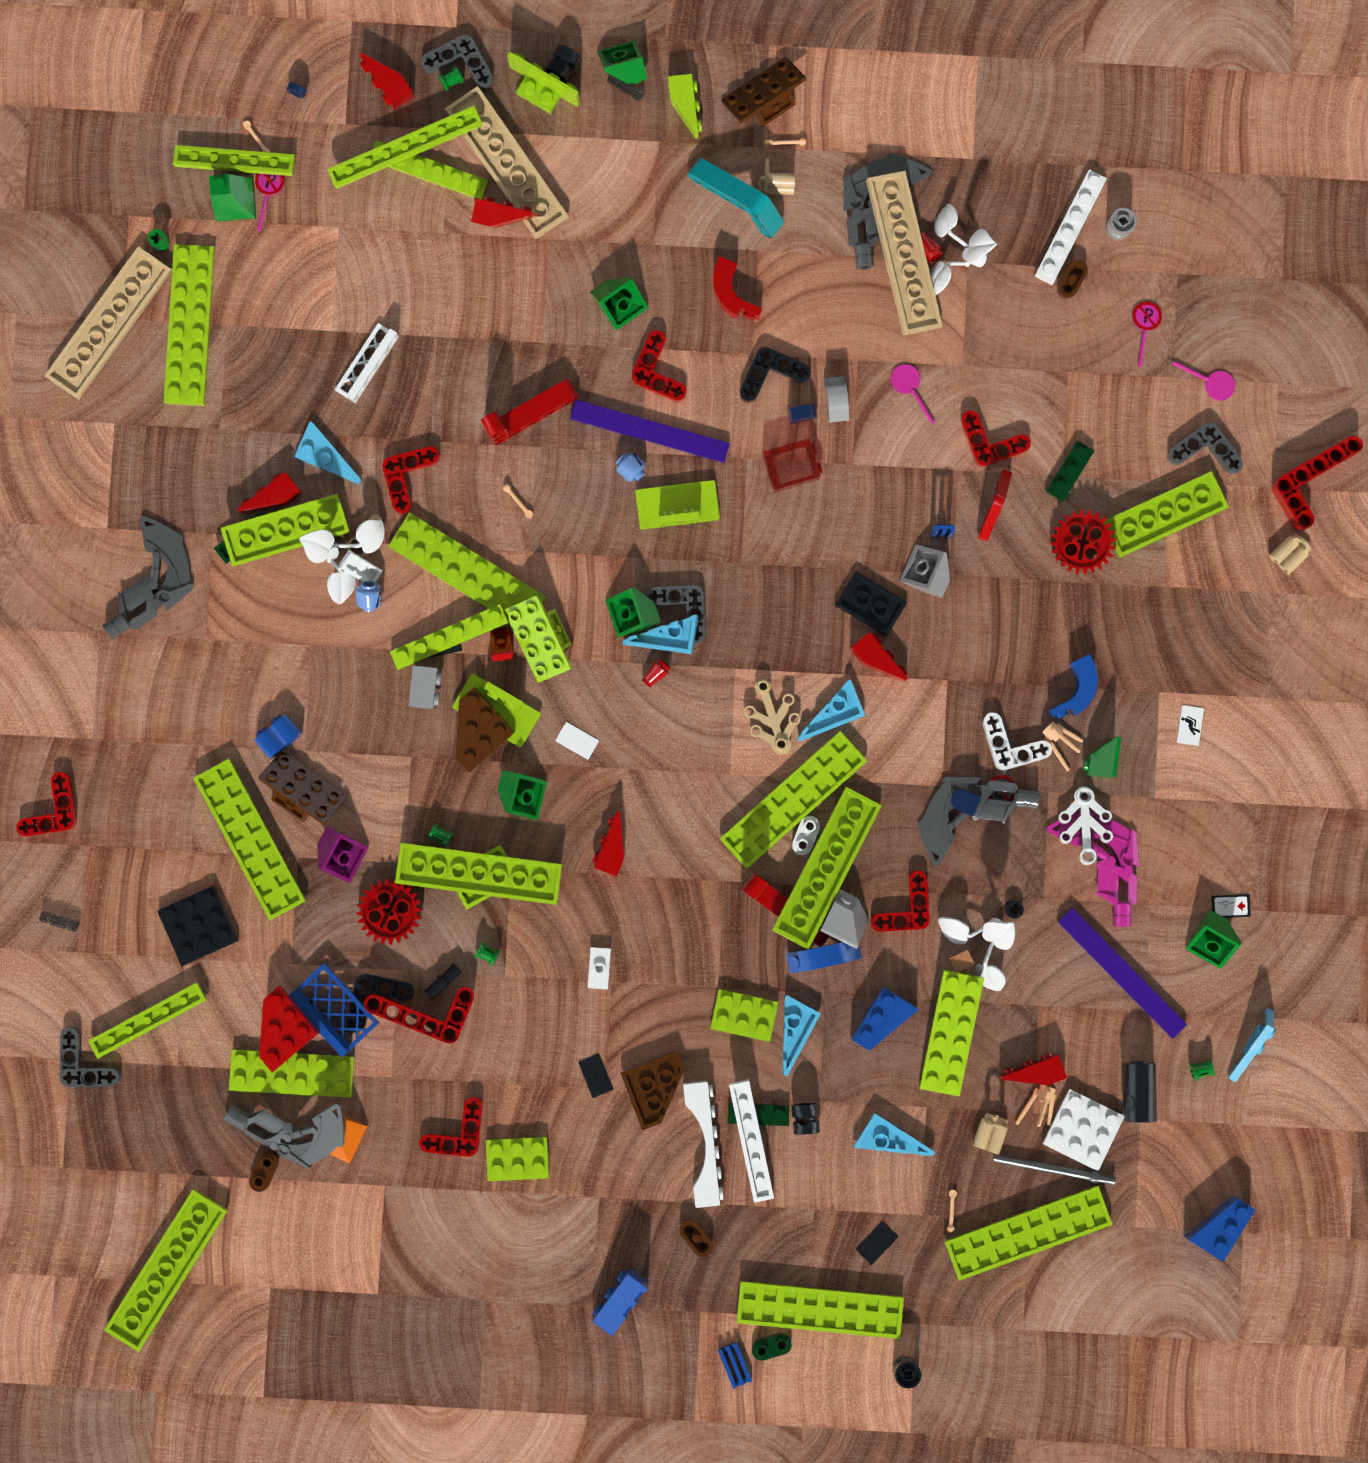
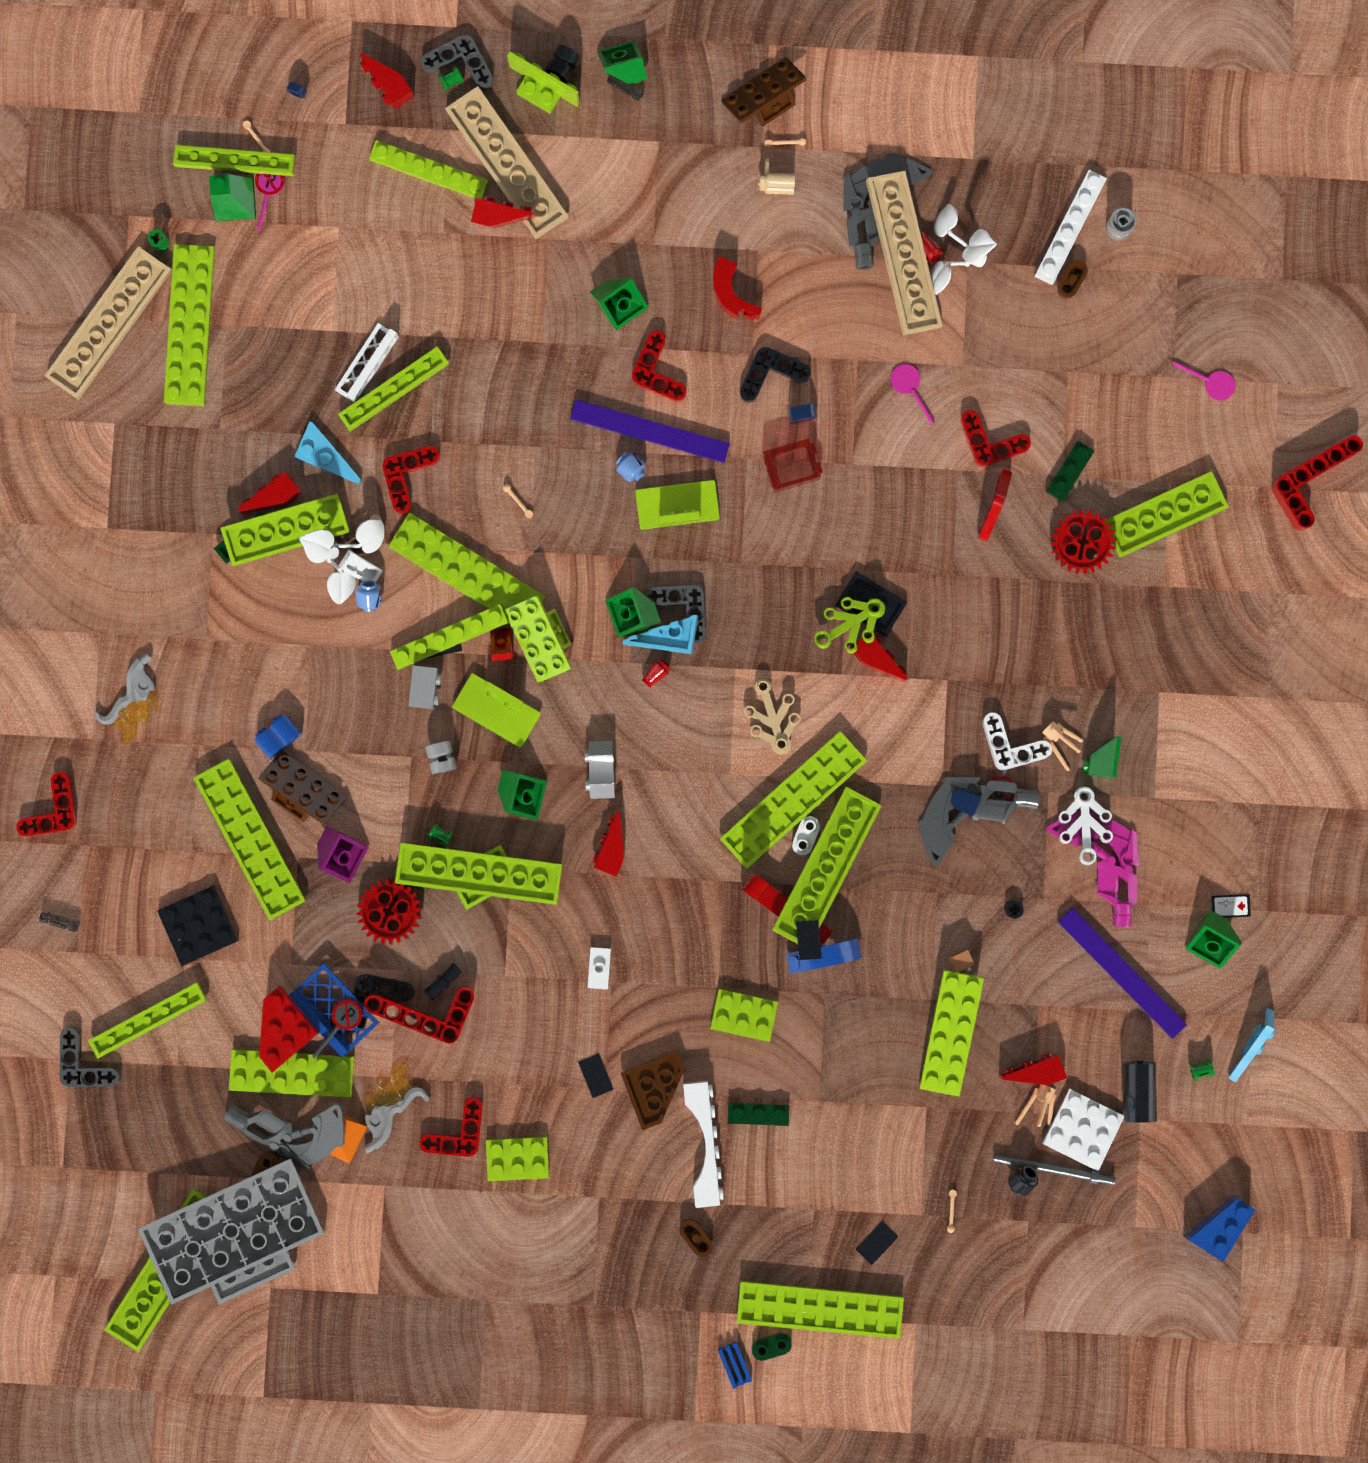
(135, 704): none -> piece
(169, 547): dark grey piece -> none
(233, 1236): none -> light grey slope
(345, 1016): none -> piece
(388, 1101): none -> piece
(393, 389): none -> lime plate
(405, 147): lime plate -> none
(439, 750): none -> light grey wheel
(478, 730): reddish brown plate -> none
(487, 954): green bush -> none
(528, 413): red beam -> none
(577, 740): white sticker -> none
(600, 769): none -> light grey brick
(619, 1301): blue wedge -> none
(683, 100): lime slope -> none
(739, 194): teal beam -> none
(751, 1140): white plate -> none
(798, 1024): medium azure wing -> none
(804, 1111): black wheel -> none
(808, 940): none -> black sticker
(836, 399): light grey brick -> none
(839, 710): medium azure wing -> none
(845, 919): light grey slope -> none
(852, 622): none -> lime plant
(882, 1018): blue wedge -> none
(884, 1136): medium azure wing -> none
(906, 1372): black wheel -> none
(909, 916): red beam -> none
(927, 571): light grey slope -> none
(949, 530): blue tile -> none
(991, 1133): tan piece -> none
(995, 931): white plant -> none
(1023, 1180): none -> black head
(1028, 1232): lime plate -> none
(1086, 686): blue arch -> none
(1146, 317): piece -> none
(1190, 725): white sticker -> none
(1203, 441): dark grey beam -> none
(1291, 553): tan piece -> none

